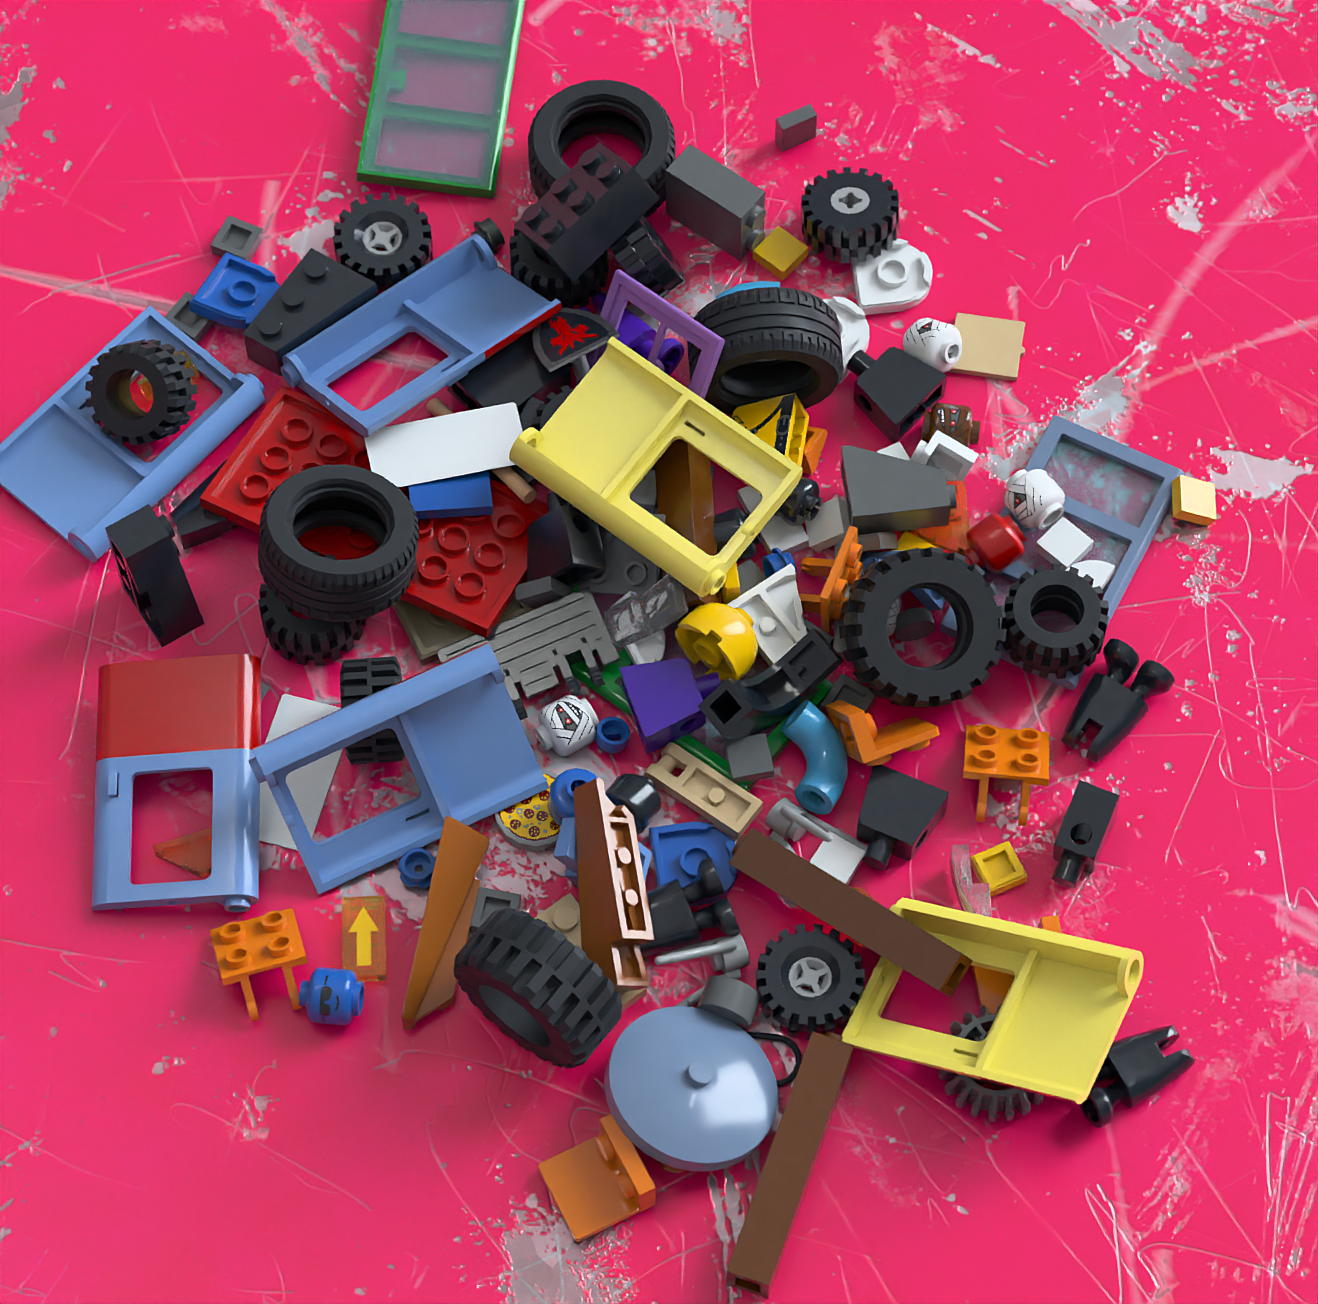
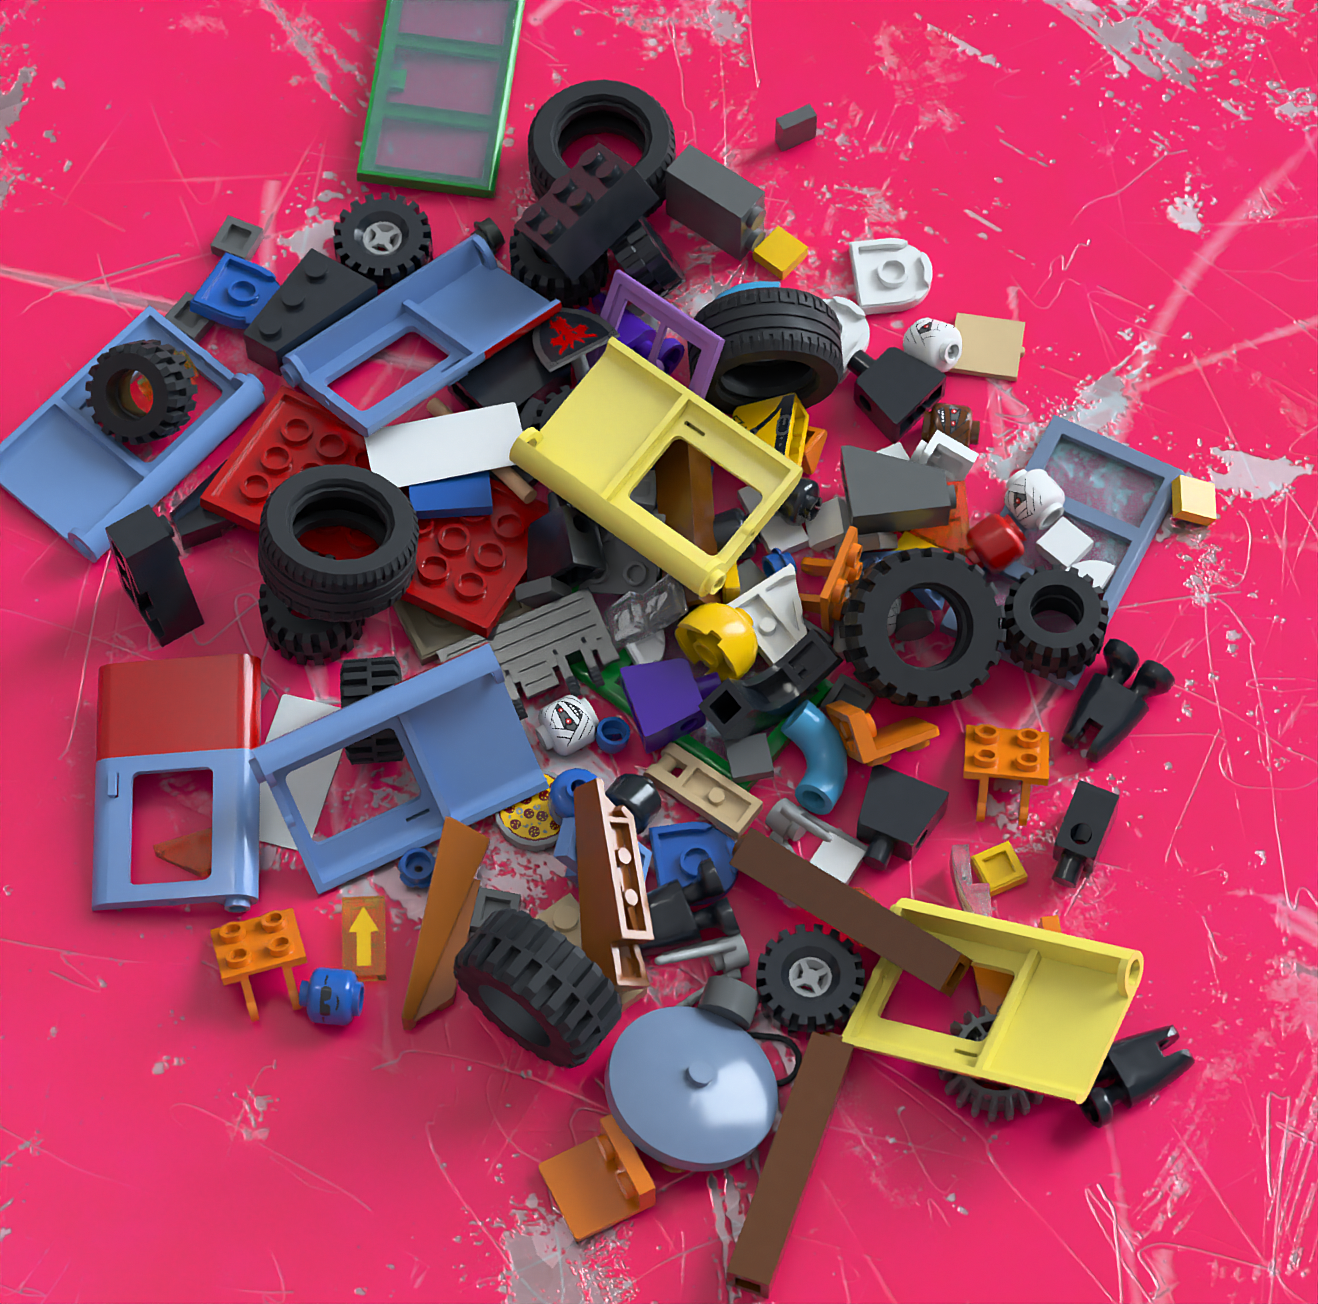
(850, 214): black wheel -> none

